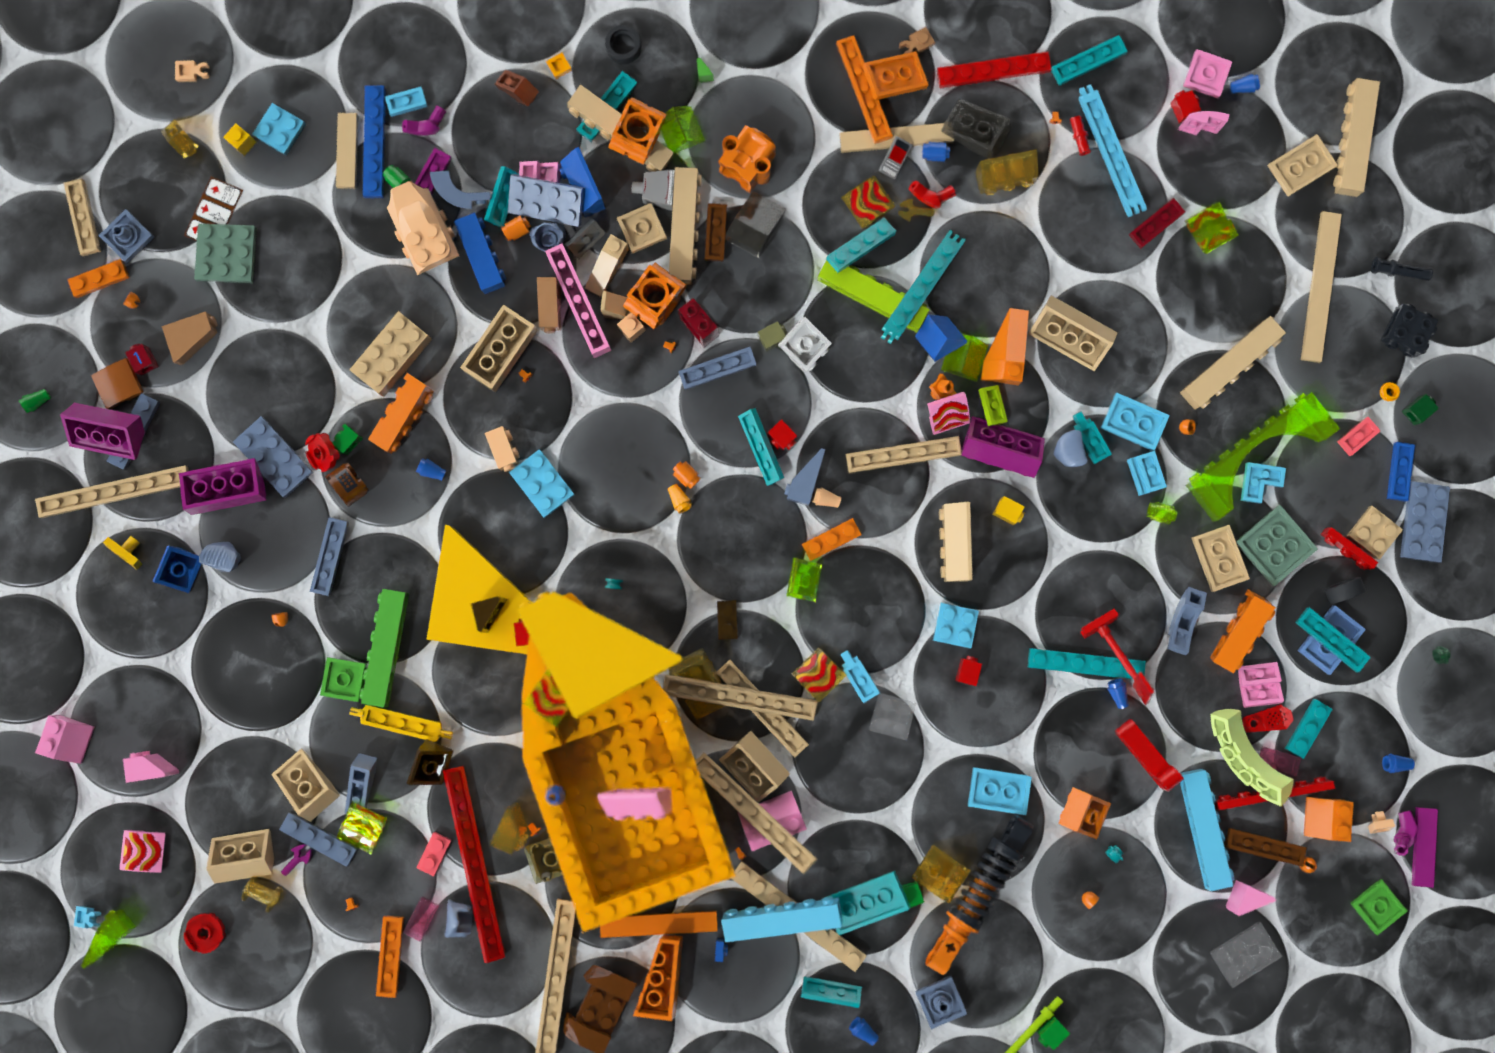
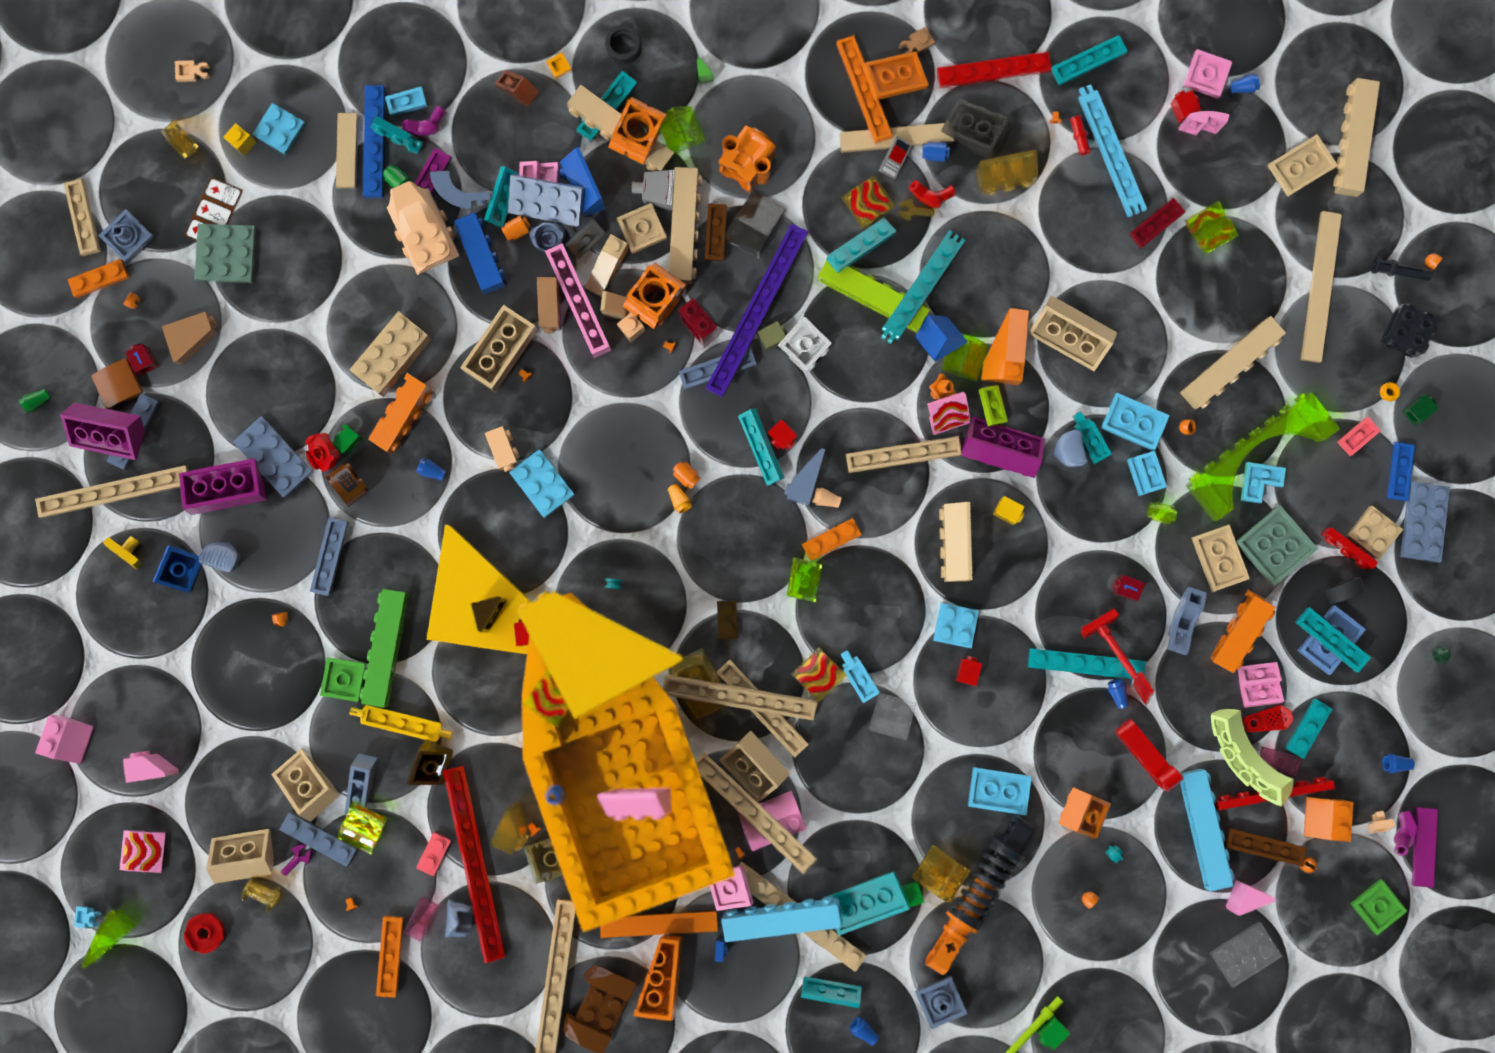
(396, 134): none -> teal hinge
(732, 892): none -> bright pink plate
(756, 310): none -> dark purple plate
(1128, 588): none -> dark red brick
(1433, 260): none -> orange hinge

